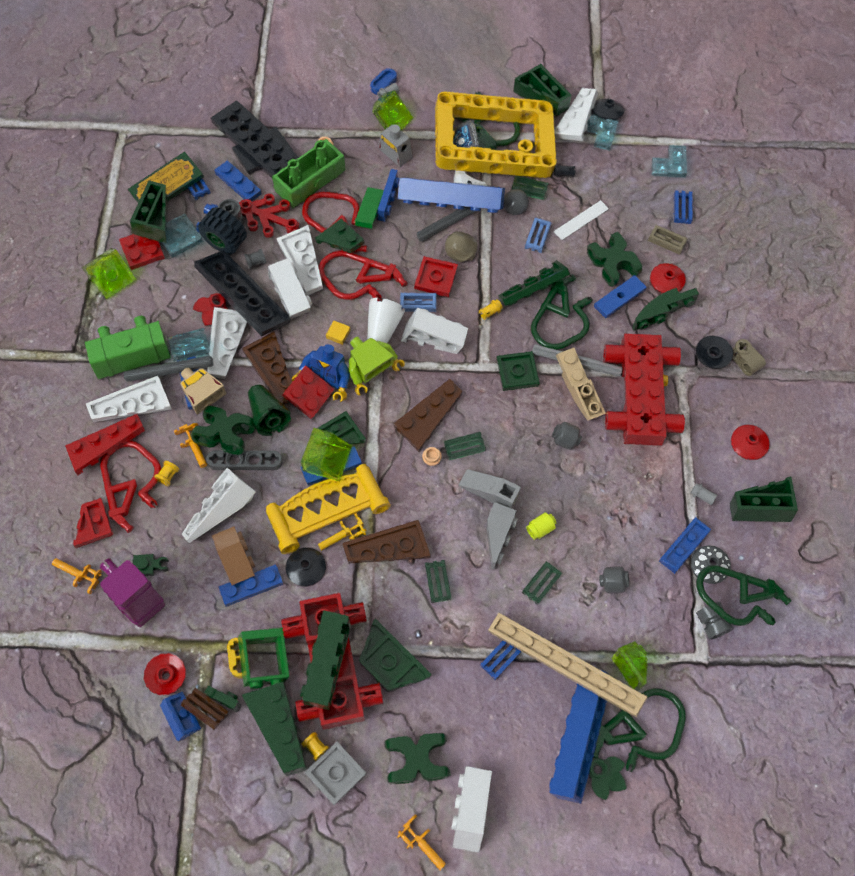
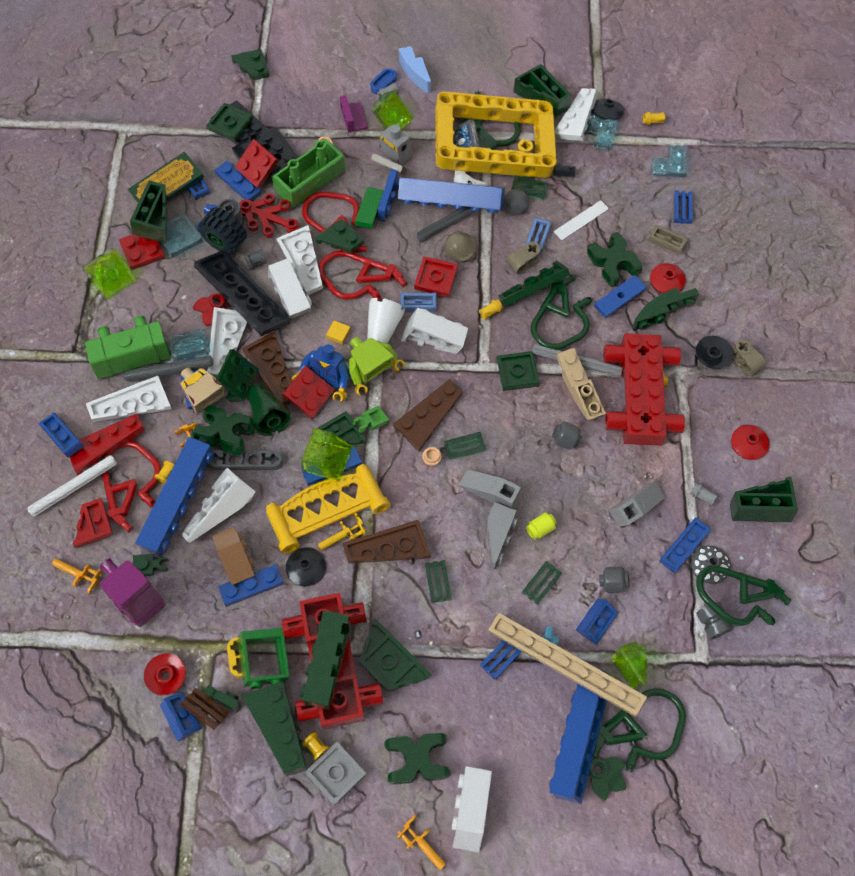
(61, 435): none -> blue tile
(71, 486): none -> white axle
(174, 497): none -> blue brick
(229, 122): none -> dark green tile
(236, 376): none -> dark green bracket
(252, 63): none -> dark green wing
(257, 163): none -> red plate
(352, 115): none -> magenta panel
(371, 418): none -> bright green plate
(389, 164): none -> tile
(415, 68): none -> light blue slope
(524, 257): none -> dark tan piece
(549, 636): none -> medium azure plate
(597, 620): none -> blue slope
(637, 504): none -> light grey slope
(650, 118): none -> yellow pin

